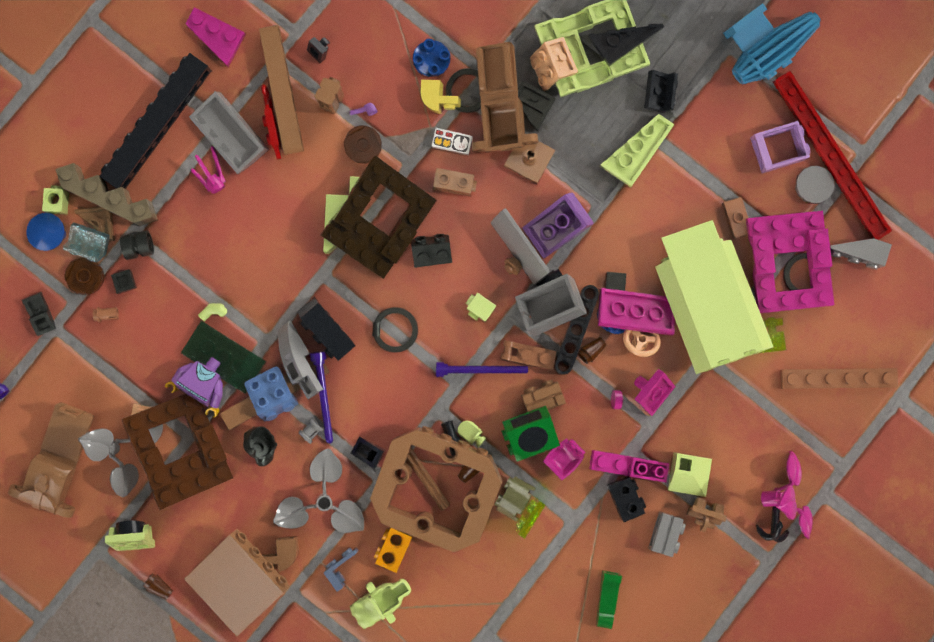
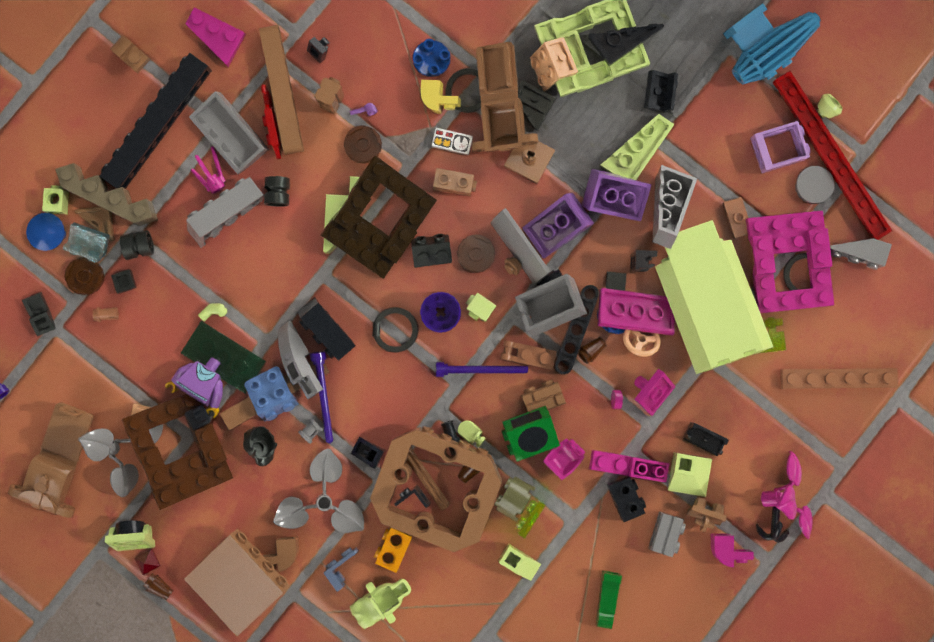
(130, 54): none -> medium nougat brick
(147, 562): none -> dark red slope
(197, 417): none -> black tile
(223, 210): none -> light grey wedge
(276, 191): none -> pearl dark grey wheel
(418, 492): none -> black bracket
(441, 323): none -> dark purple wheel
(476, 253): none -> reddish brown tile
(519, 562): none -> yellowish green slope
(616, 195): none -> medium lavender slope
(640, 259): none -> black hinge
(671, 201): none -> light grey wedge
(705, 439): none -> black hinge
(723, 550): none -> dark pink brick
(829, 106): none -> yellowish green cone

